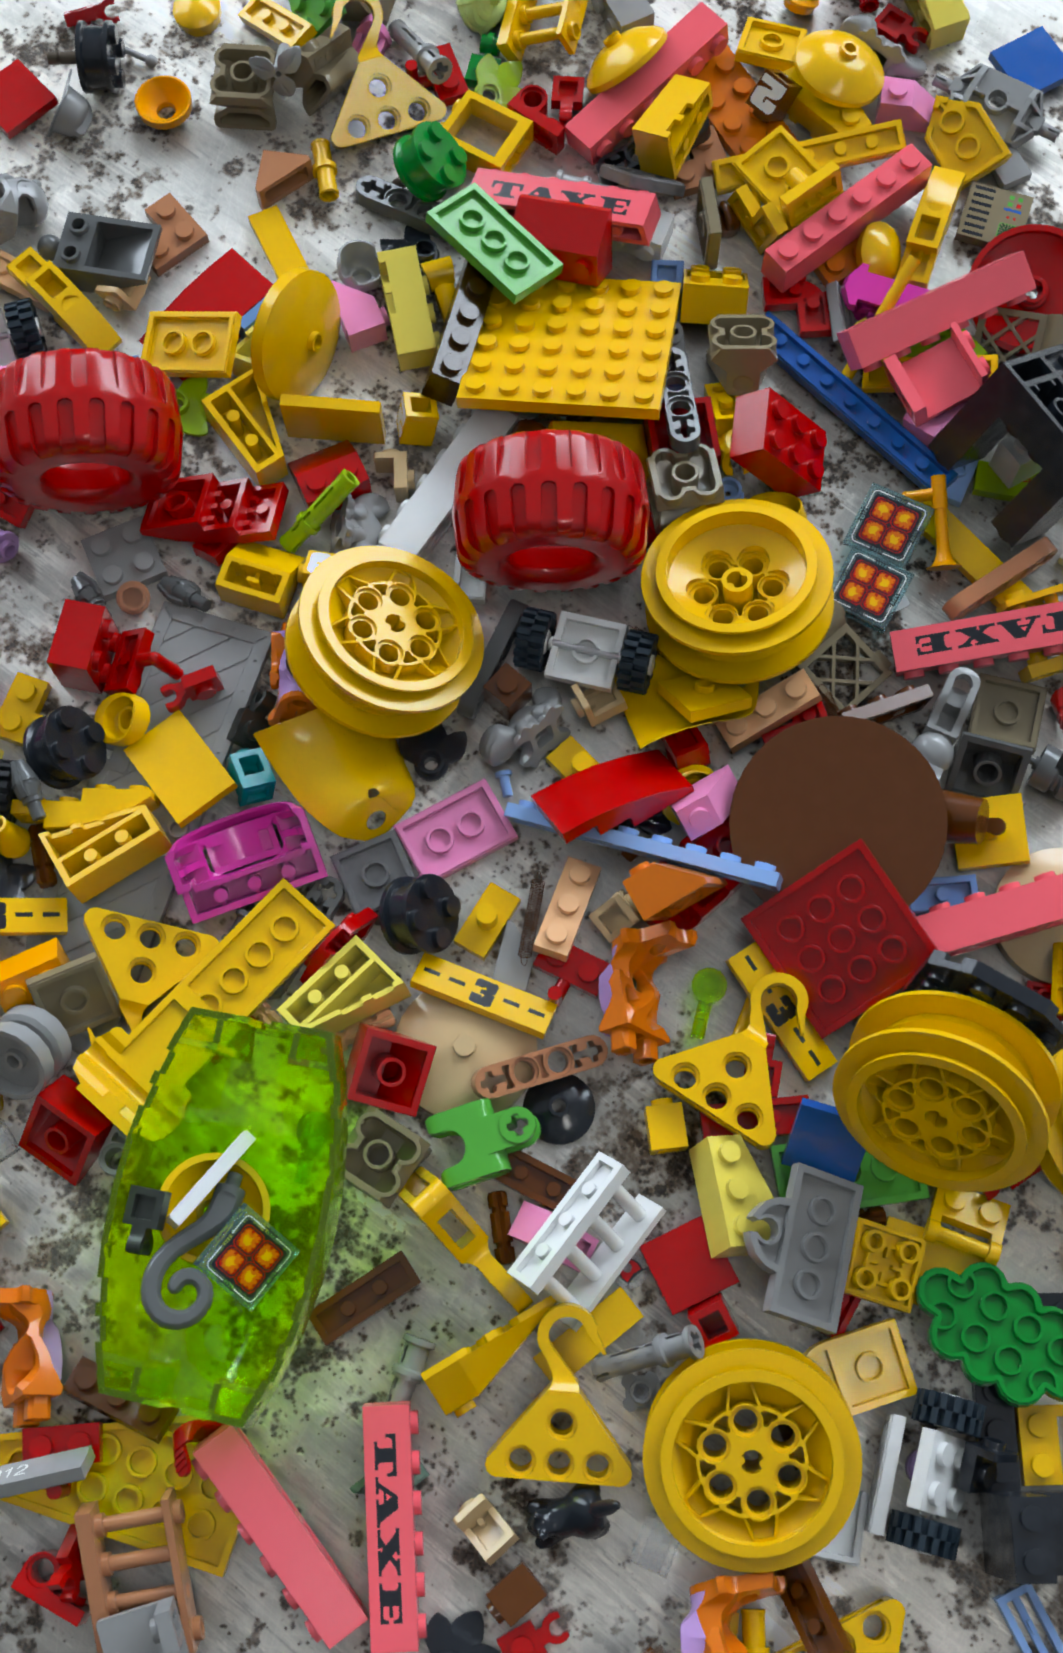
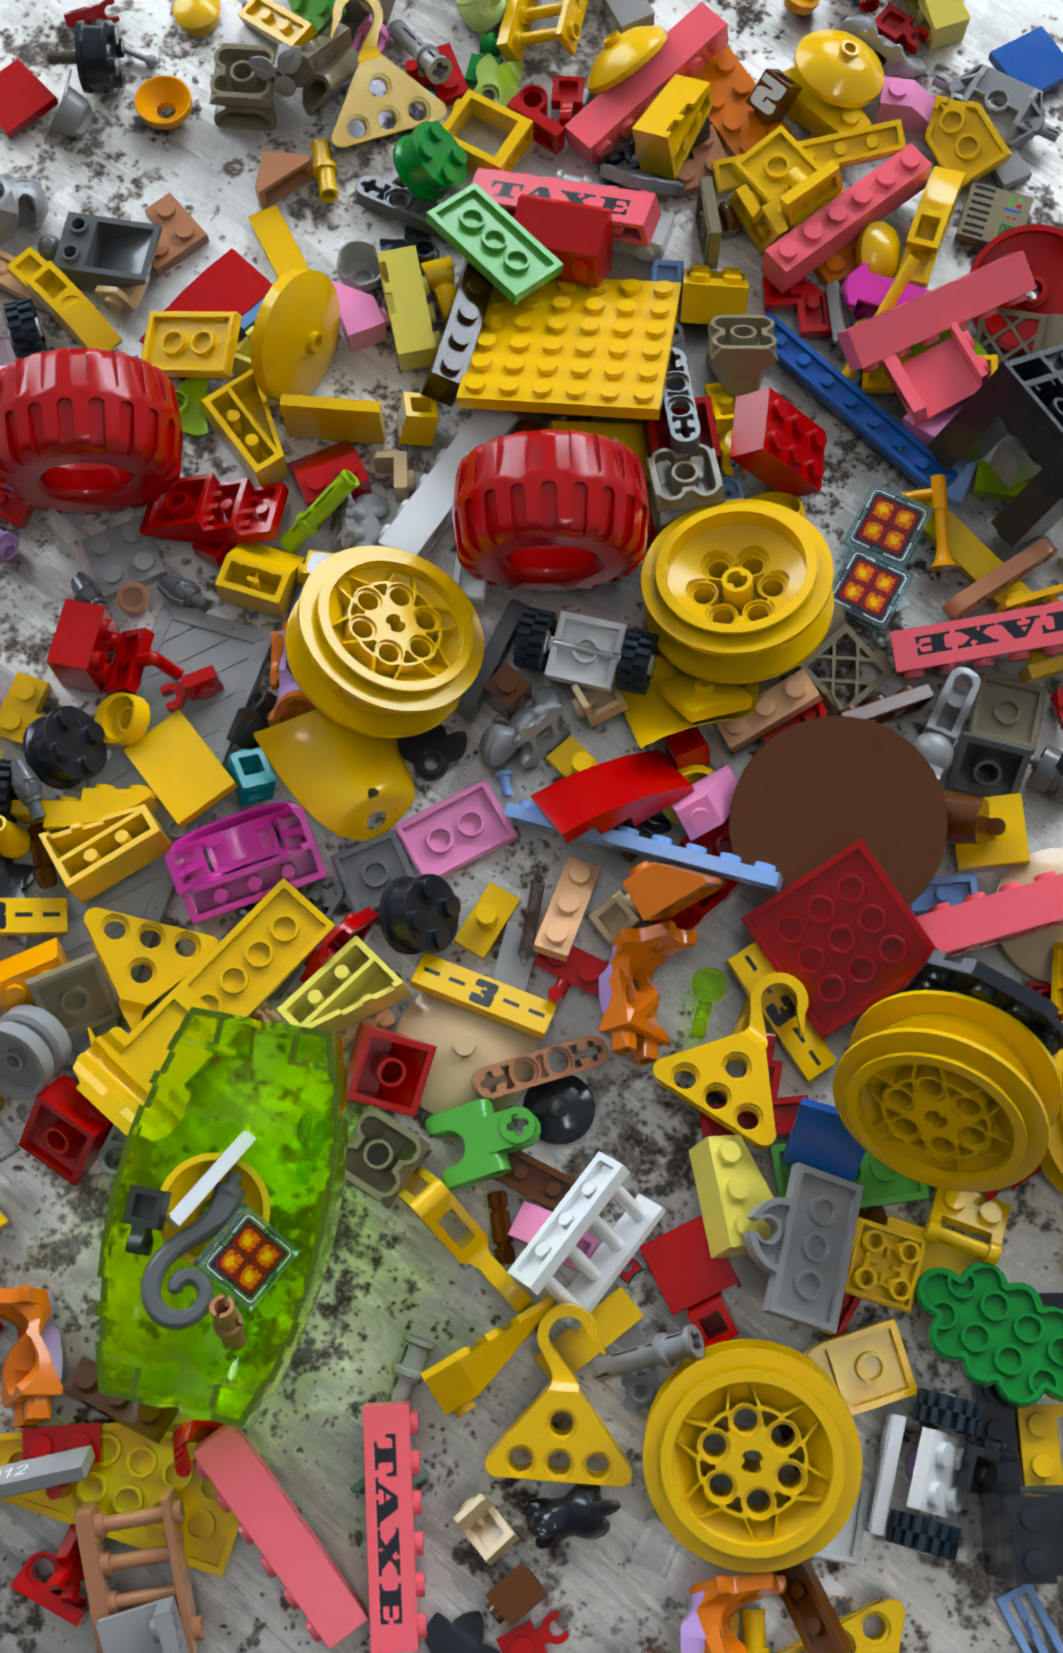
(227, 1322): none -> nougat pin
(364, 1298): reddish brown plate -> none
(665, 1126): yellow brick -> none
(768, 44): yellow plate -> none

